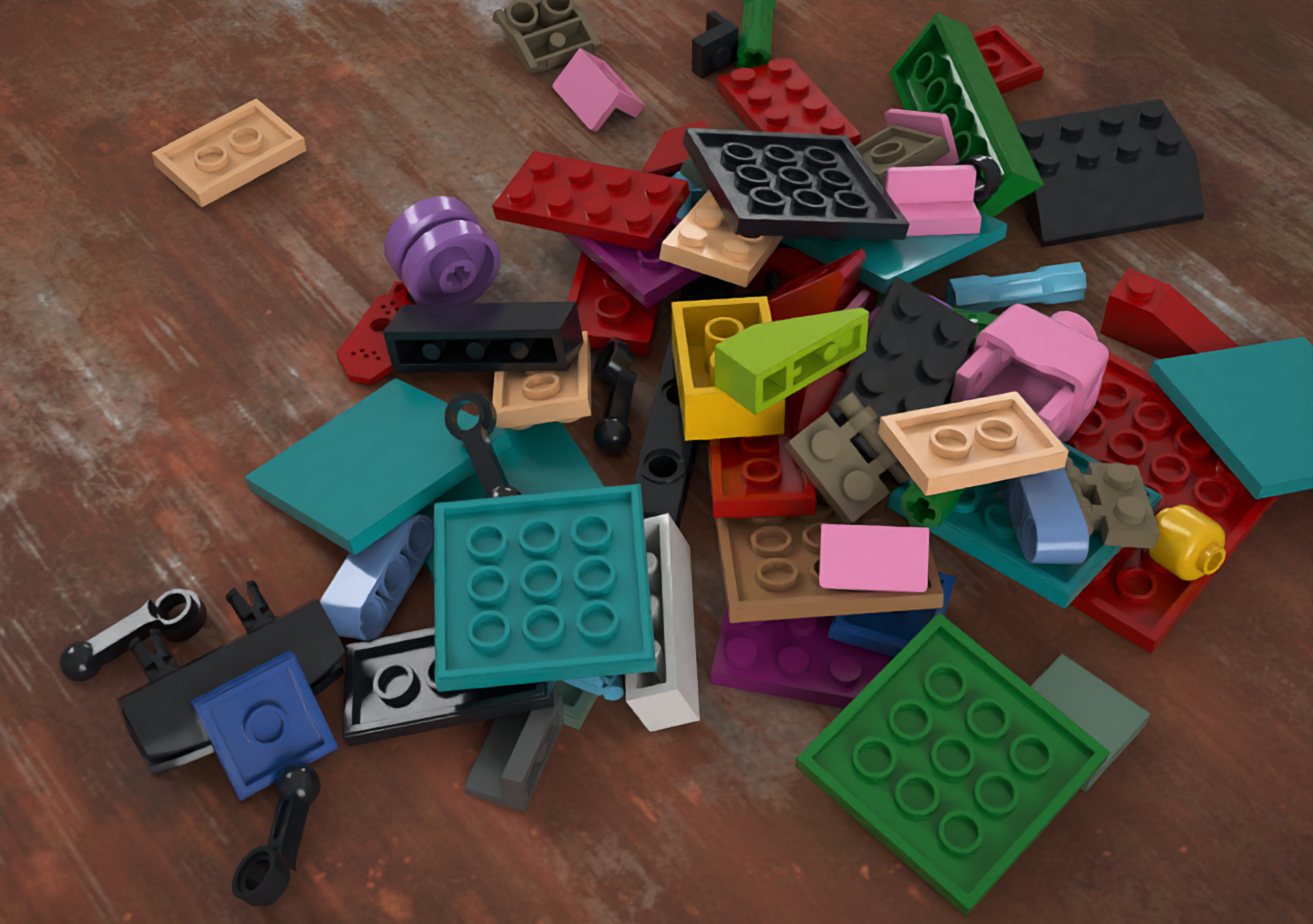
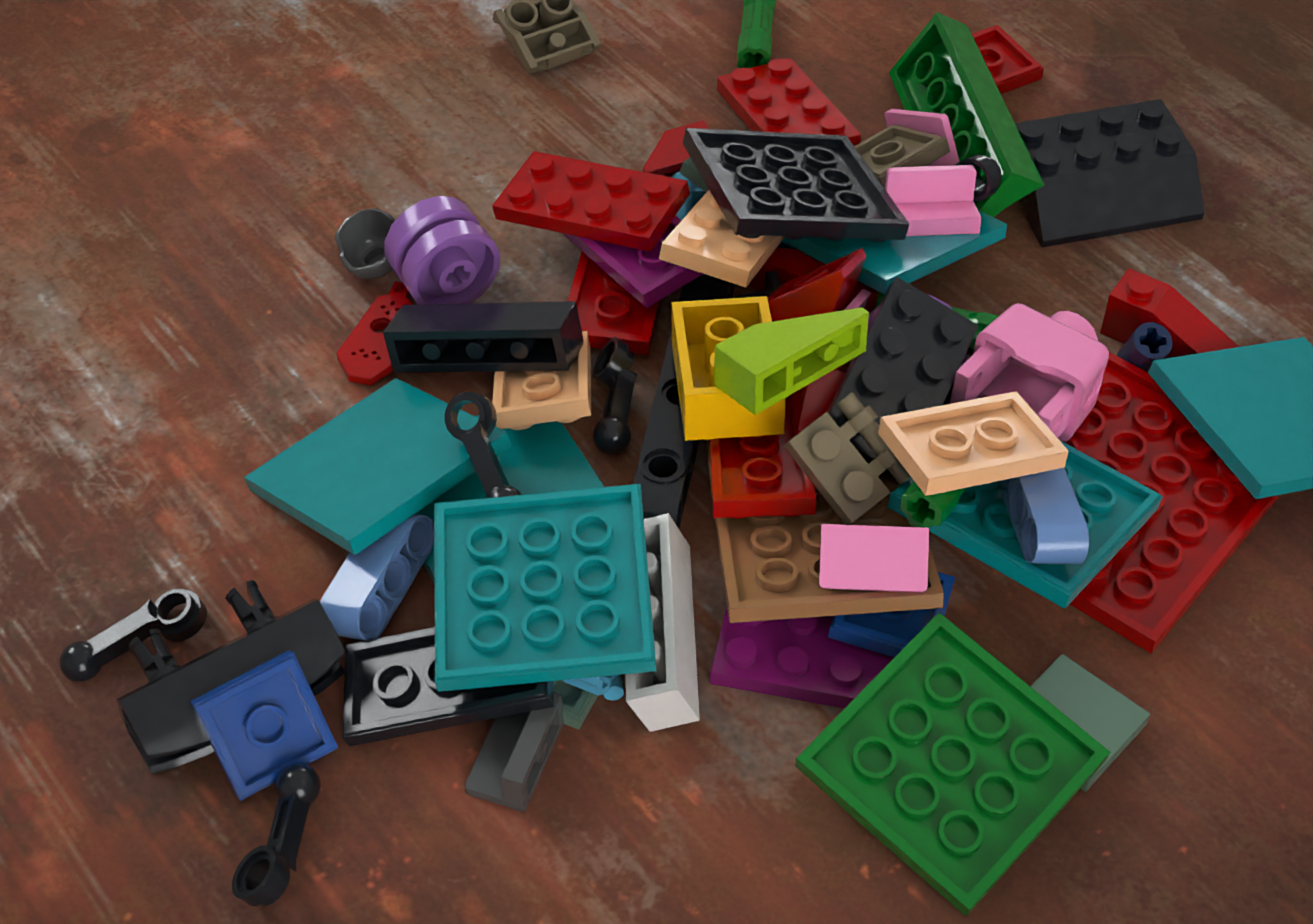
(229, 152): light nougat plate -> none
(362, 243): none -> dark grey hair
(595, 90): bright pink panel -> none
(716, 46): black bracket -> none
(1045, 285): medium azure axle -> none
(1118, 503): dark tan plate -> none
(1146, 344): none -> dark blue piece
(1188, 543): yellow head -> none

